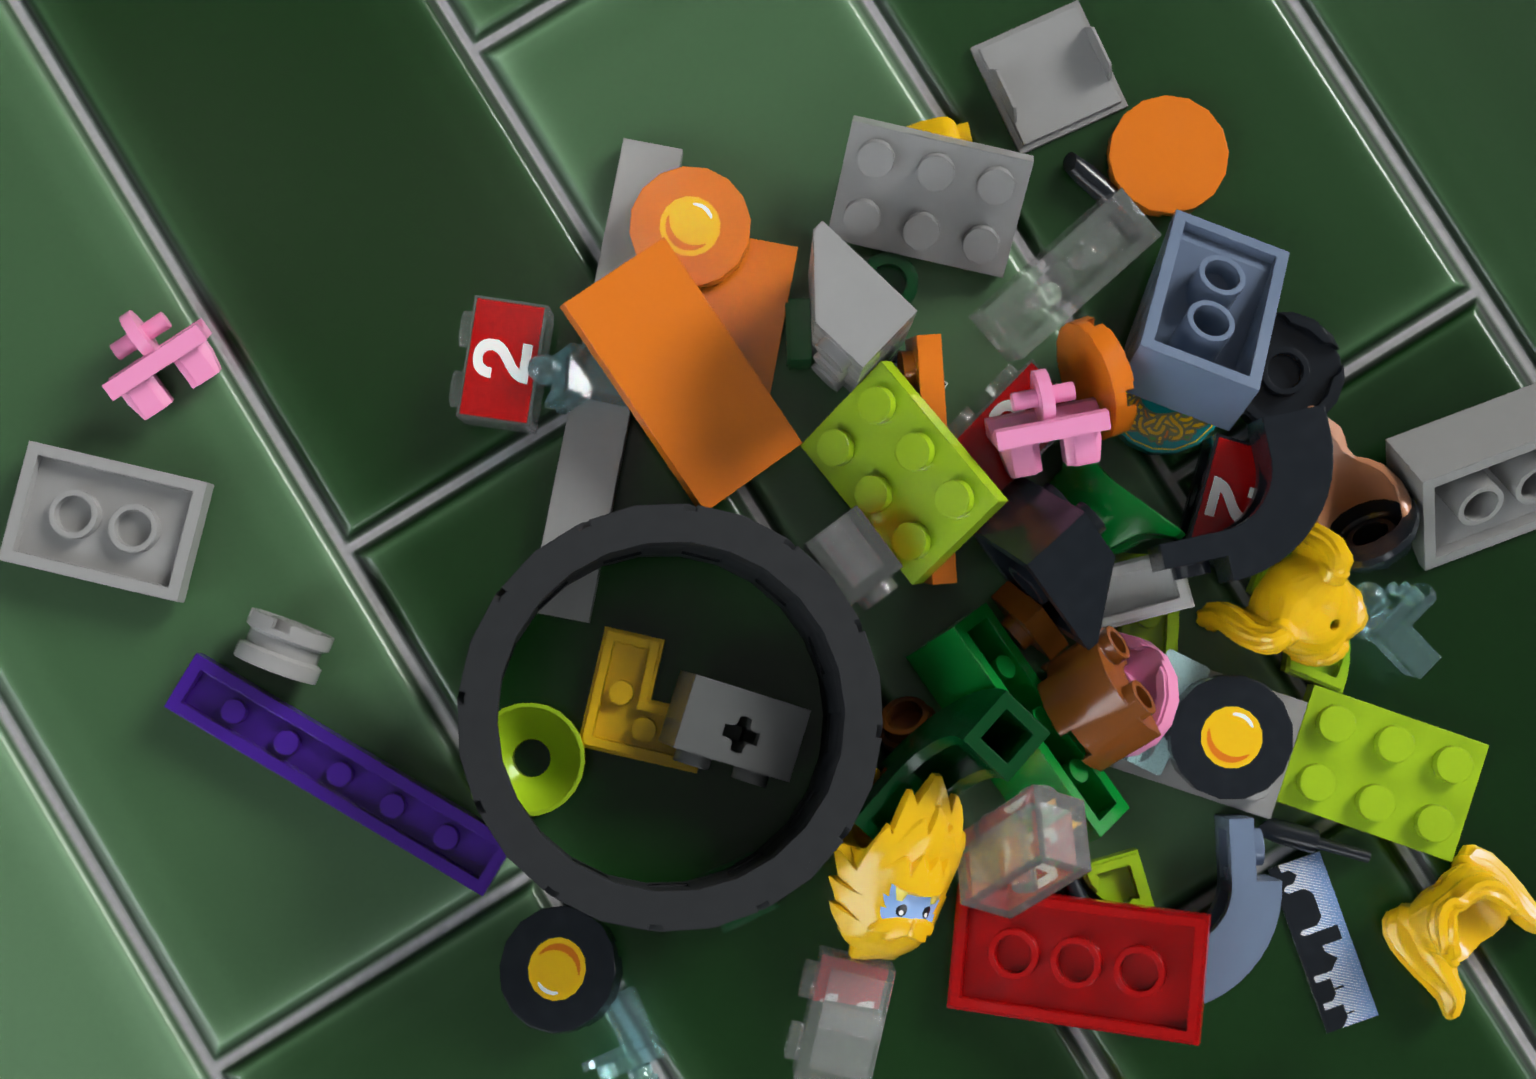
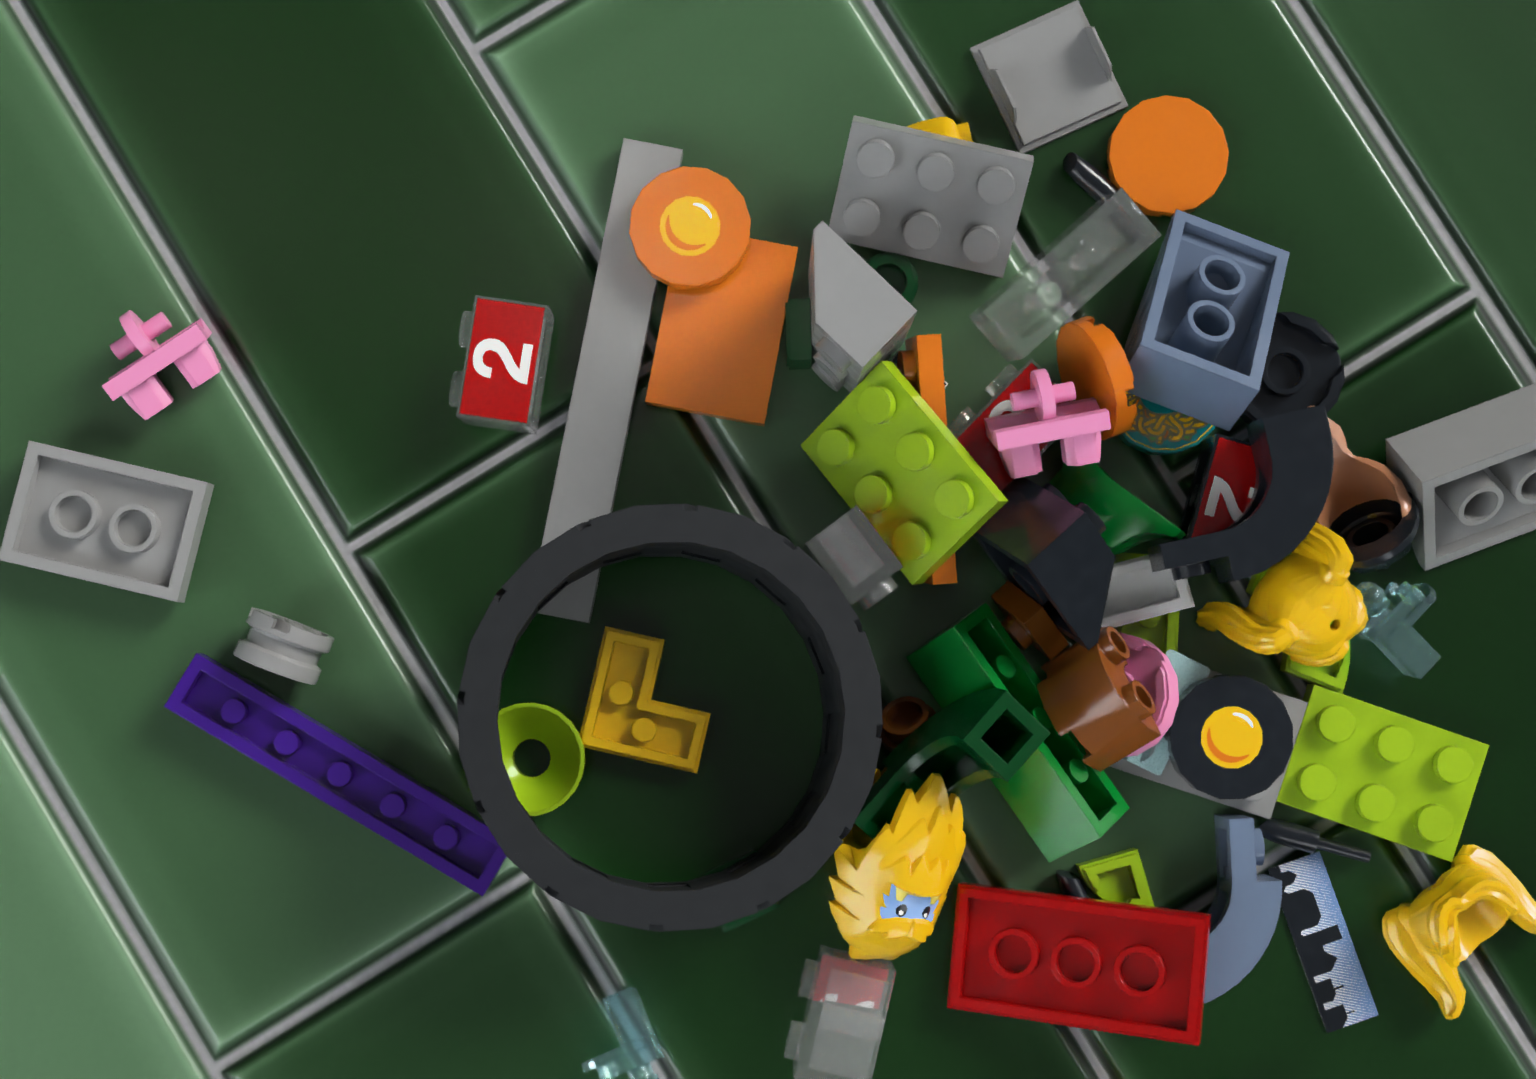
(560, 970): black tile -> none
(572, 378): clear light blue piece -> none
(681, 374): orange tile -> none
(768, 737): dark grey brick -> none
(1024, 851): clear brick -> none

